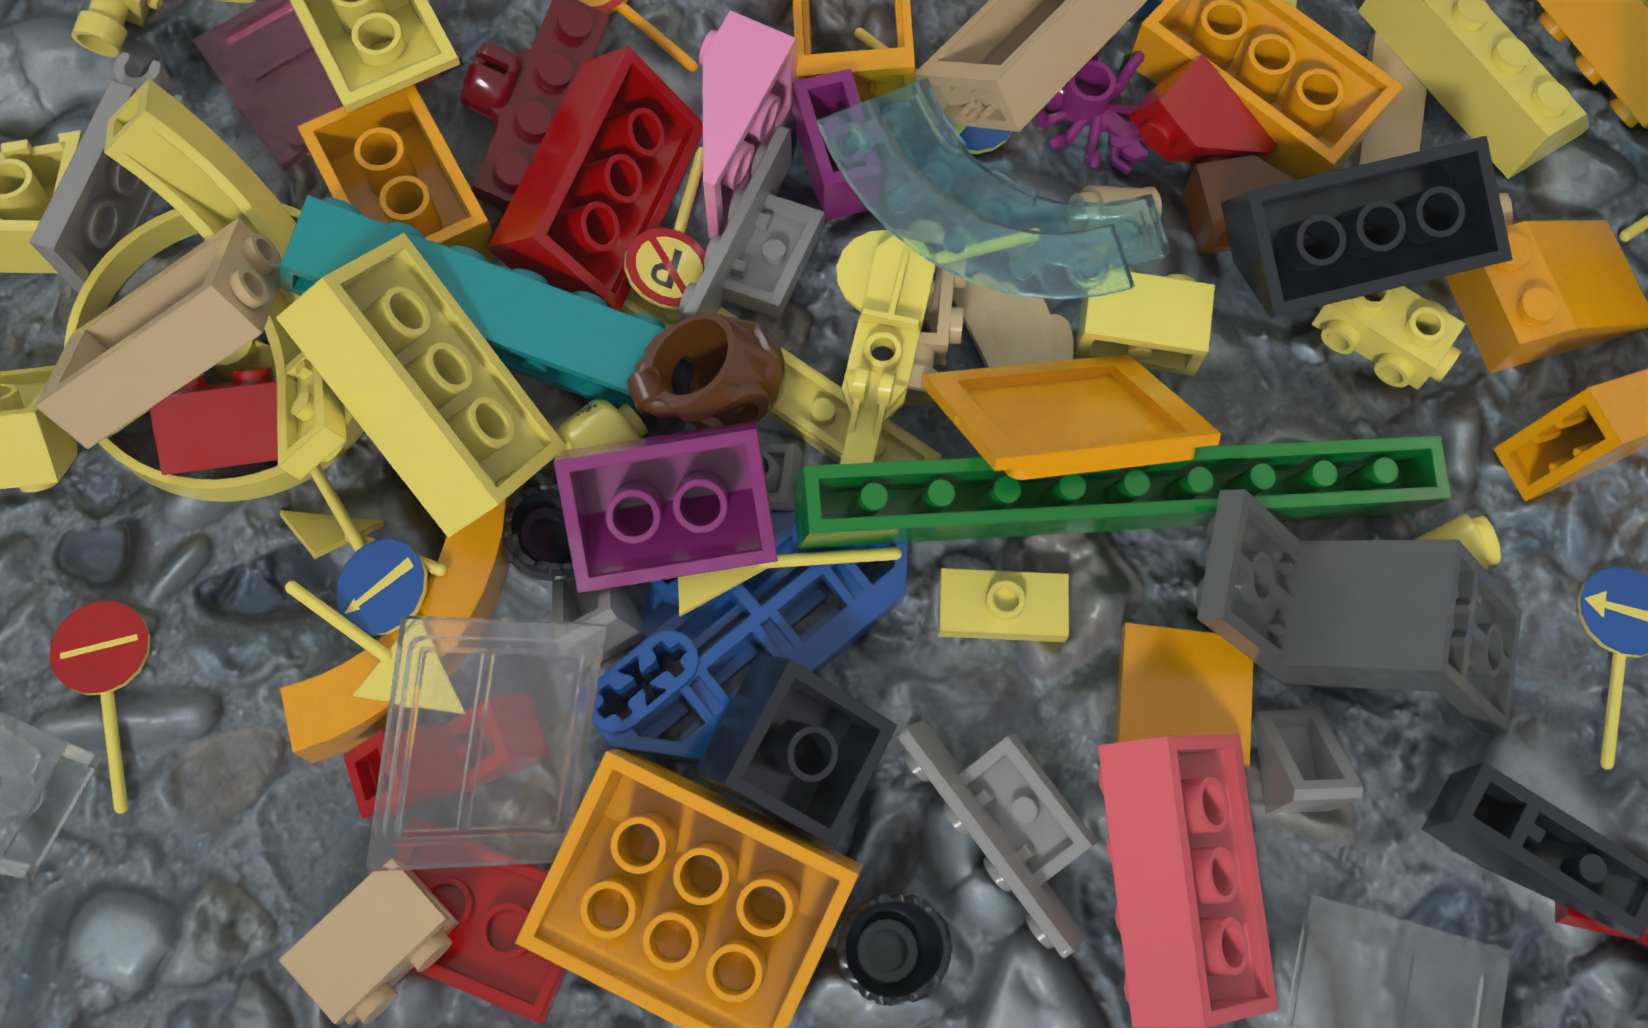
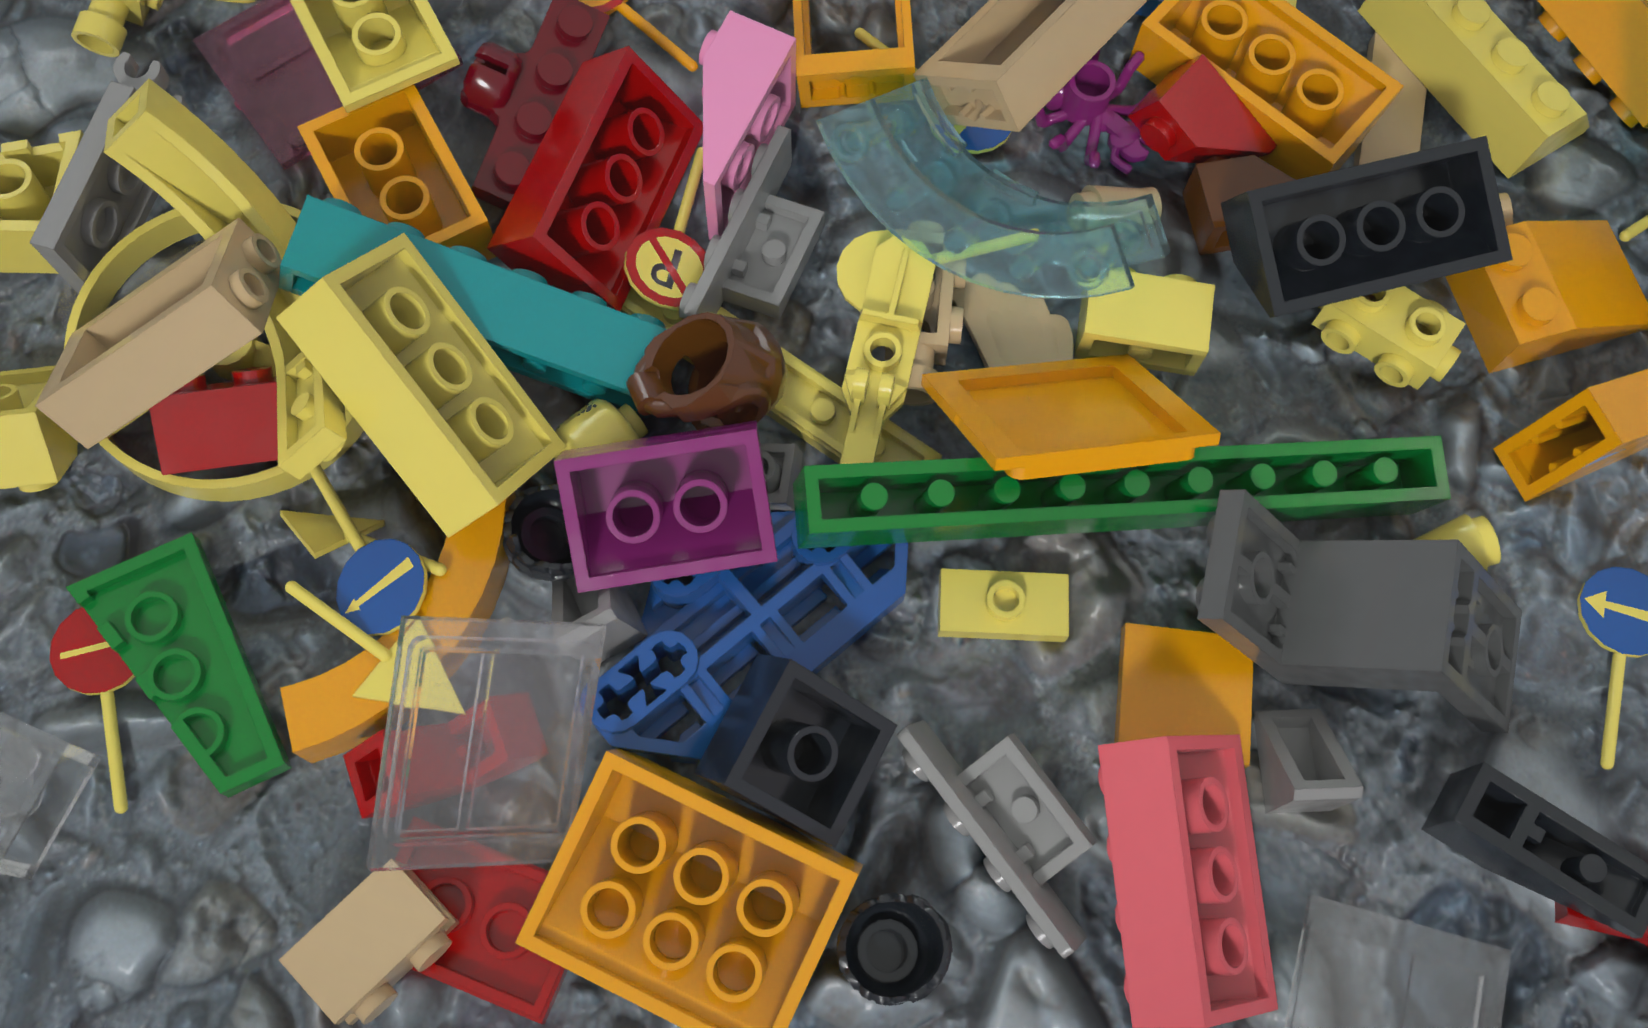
(188, 659): none -> green wing
(701, 588): light yellow piece -> none
(812, 101): magenta brick -> none

